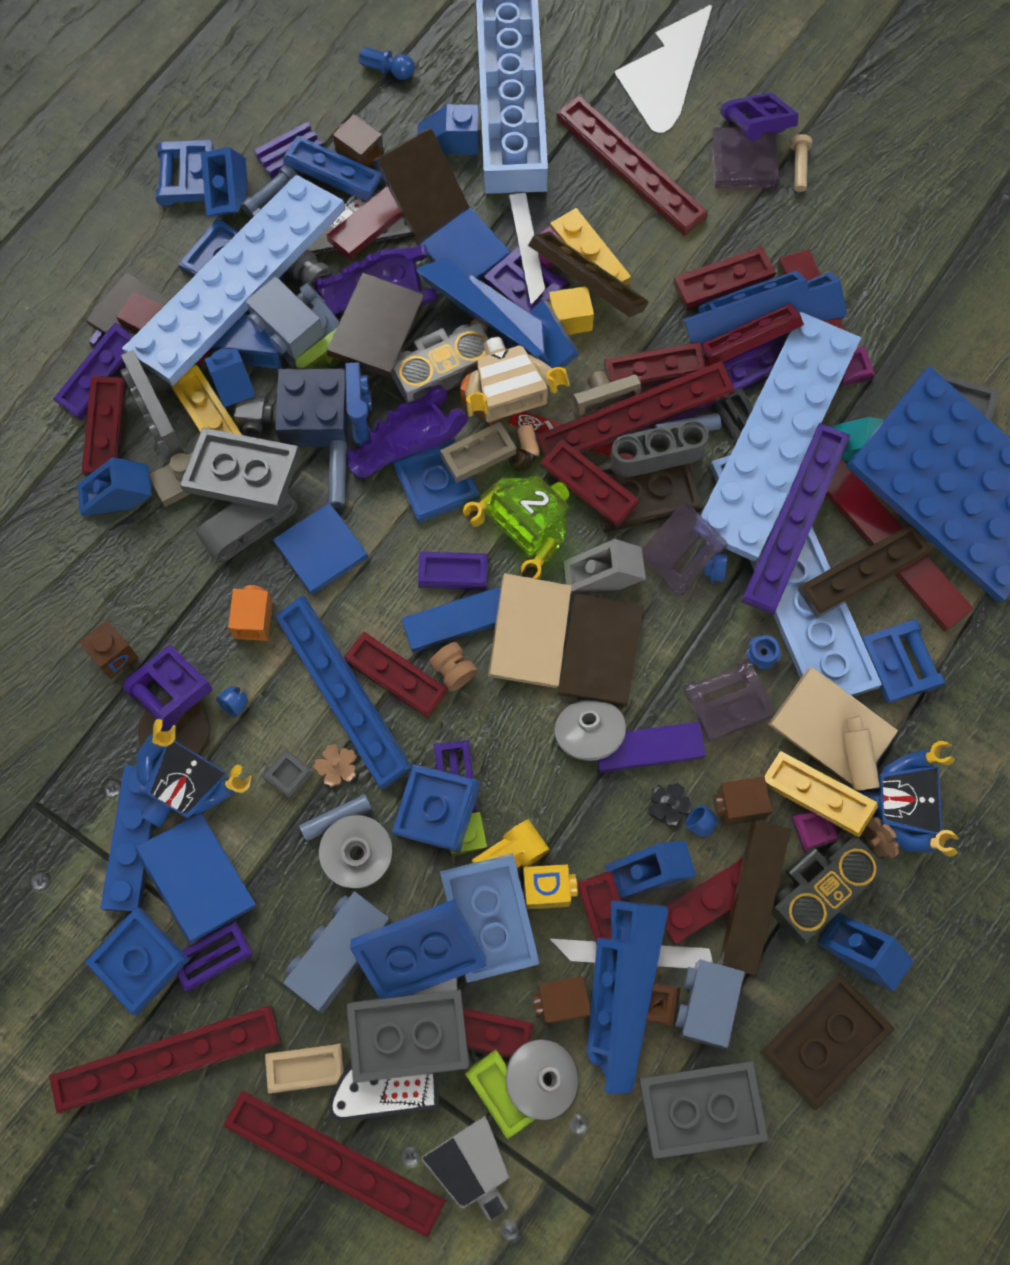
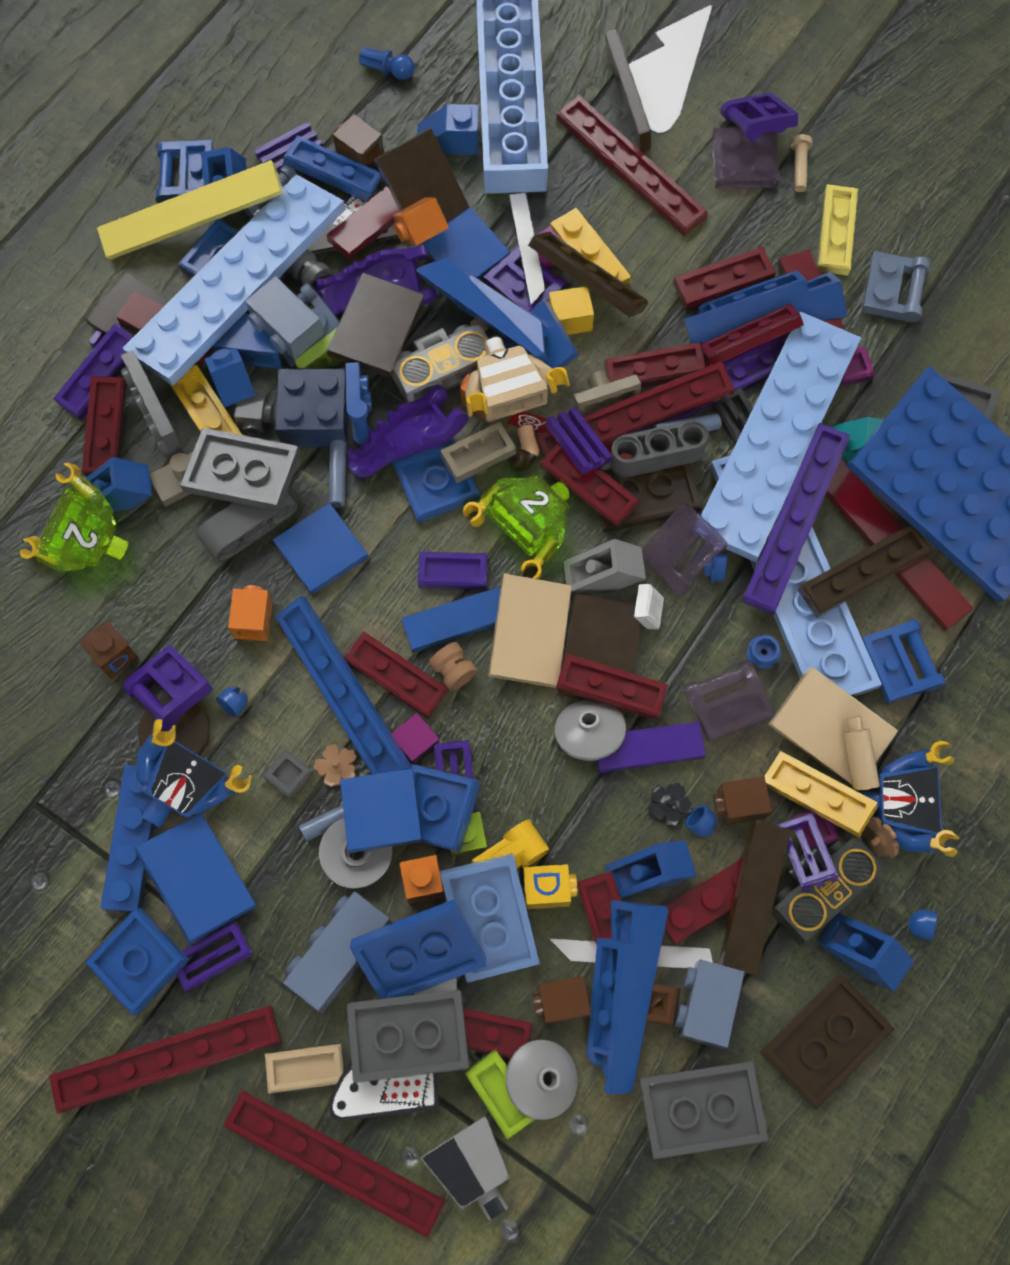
(77, 529): none -> clear neon green torso
(190, 210): none -> light yellow tile
(380, 810): none -> blue tile
(415, 738): none -> magenta tile
(420, 222): none -> orange brick
(422, 880): none -> orange brick
(583, 439): none -> dark purple tile
(612, 686): none -> dark red tile
(628, 90): none -> tile
(649, 606): none -> white tile
(817, 877): none -> tile
(837, 229): none -> light yellow tile
(885, 282): none -> sand blue plate
(923, 924): none -> blue hinge

